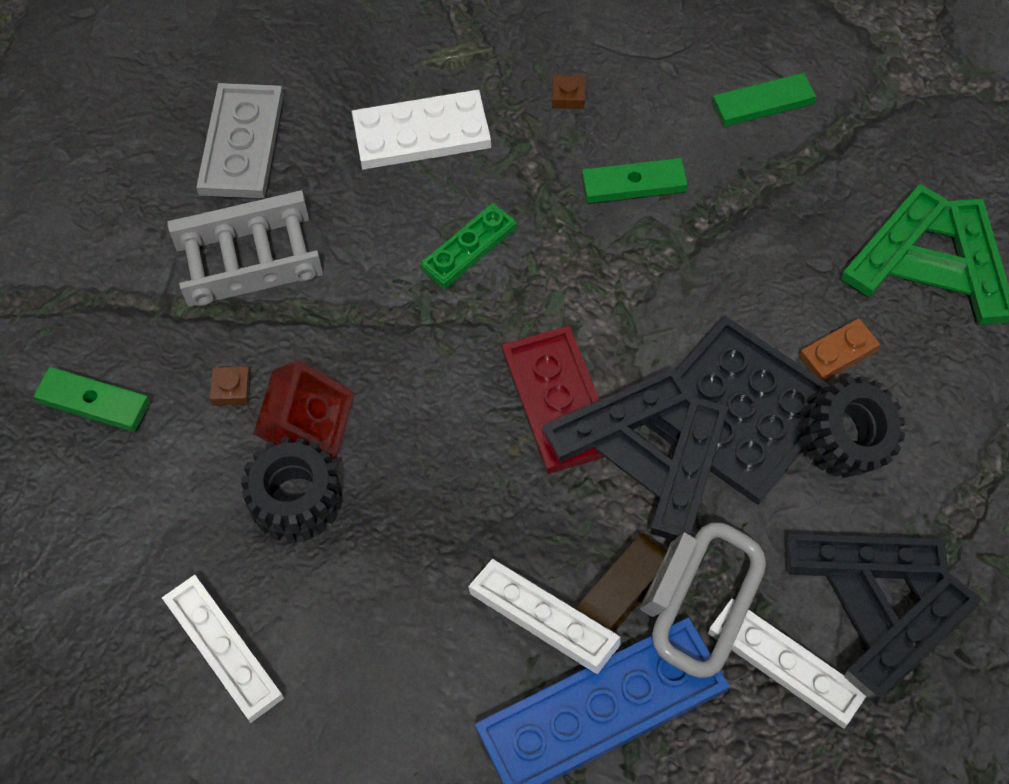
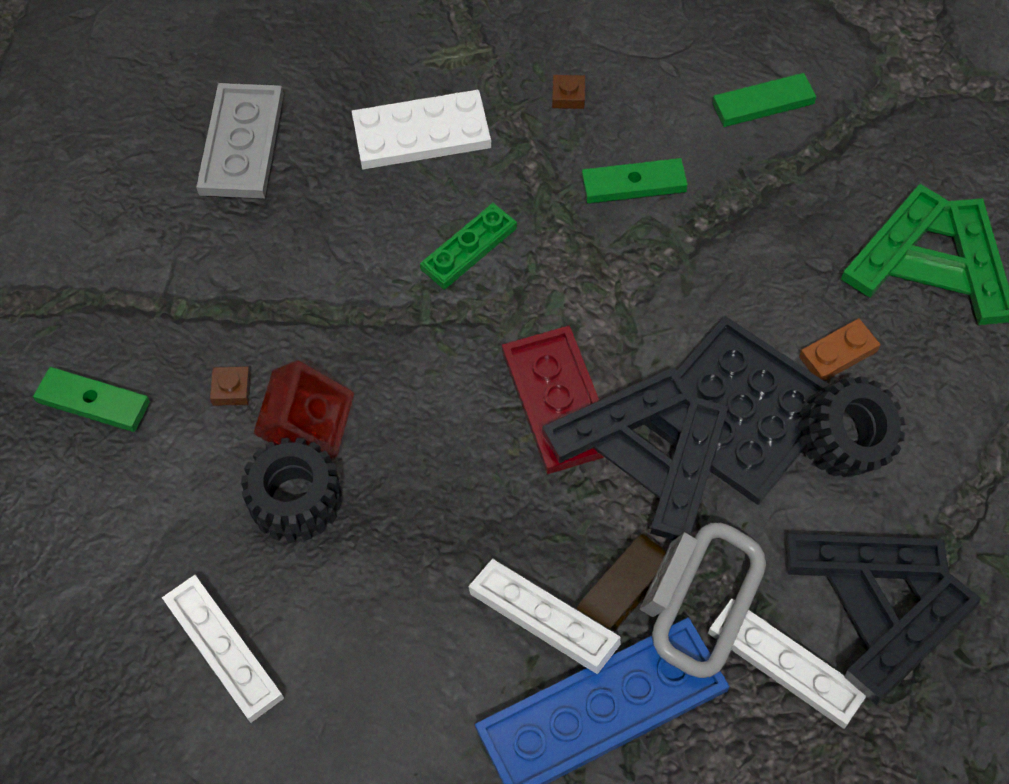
(239, 221): light grey fence -> none

